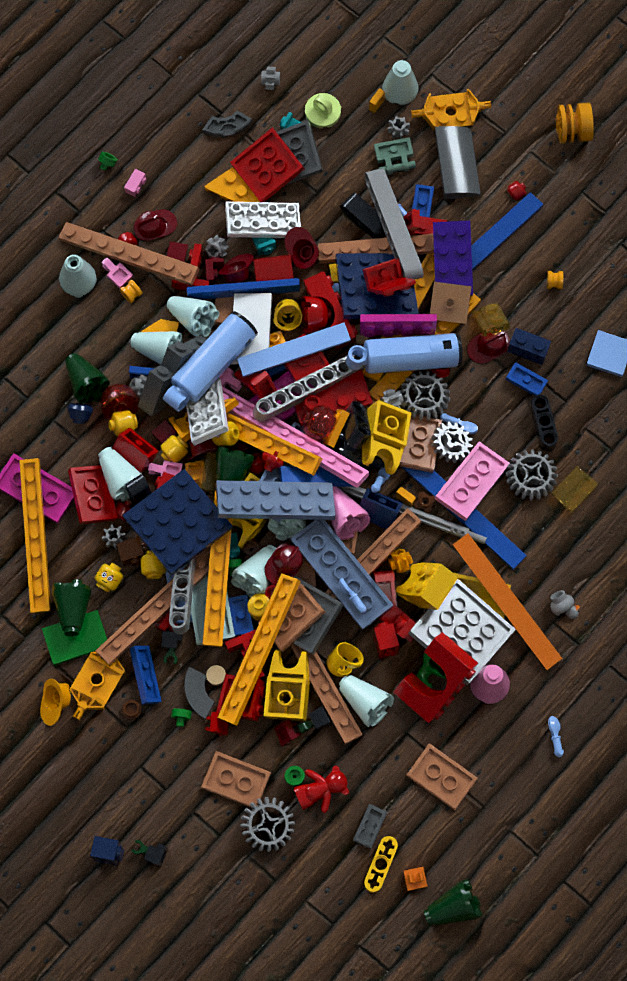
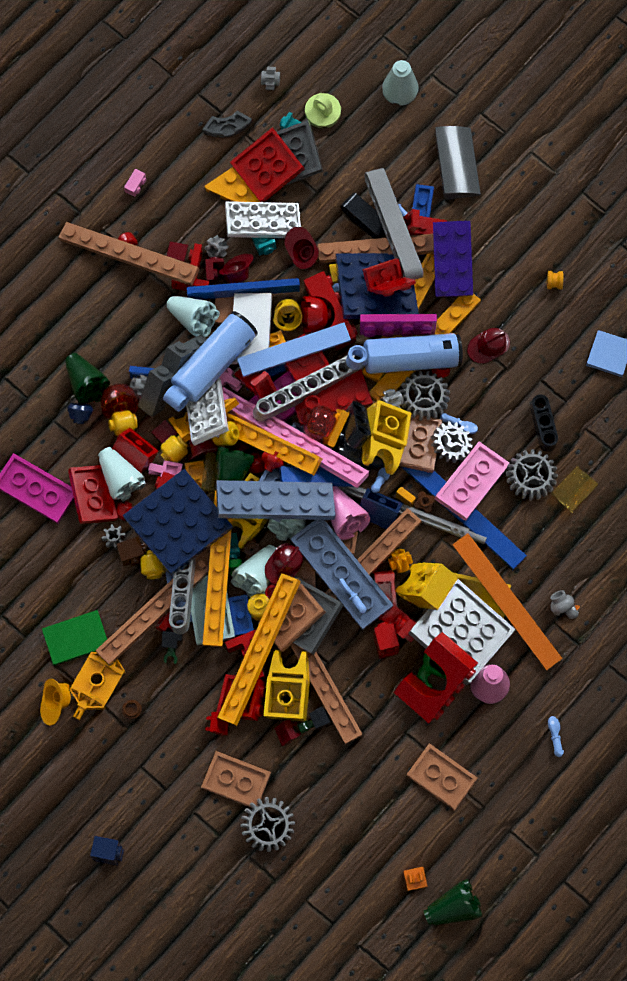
(35, 535): light orange plate -> none
(71, 605): dark green cone -> none
(77, 276): light aqua cone -> none
(107, 160): green tile -> none
(109, 577): yellow head -> none
(117, 274): bright pink plate -> none
(131, 291): light orange wheel -> none
(137, 489): black beam -> none
(145, 675): blue plate -> none
(152, 854): black piece -> none
(154, 343): light aqua cone -> none
(155, 224): dark red piece -> none
(163, 326): light orange tile -> none
(181, 715): green tile -> none
(196, 693): dark grey tile -> none
(215, 675): tan tile -> none
(273, 268): red brick -> none
(294, 771): green tile -> none
(322, 788): red piece -> none
(335, 659): yellow helmet -> none
(366, 699): light aqua cone -> none
(370, 826): dark grey plate -> none
(377, 100): light orange tile -> none
(381, 848): yellow beam -> none
(392, 151): sand green plate -> none
(402, 130): light grey gear -> none
(450, 302): medium nougat plate -> none
(463, 104): light orange plate -> none
(490, 319): clear yellow plate -> none
(504, 228): blue tile -> none
(516, 190): red piece -> none
(526, 379): blue plate -> none
(529, 346): dark blue brick -> none
(573, 123): light orange wheel -> none

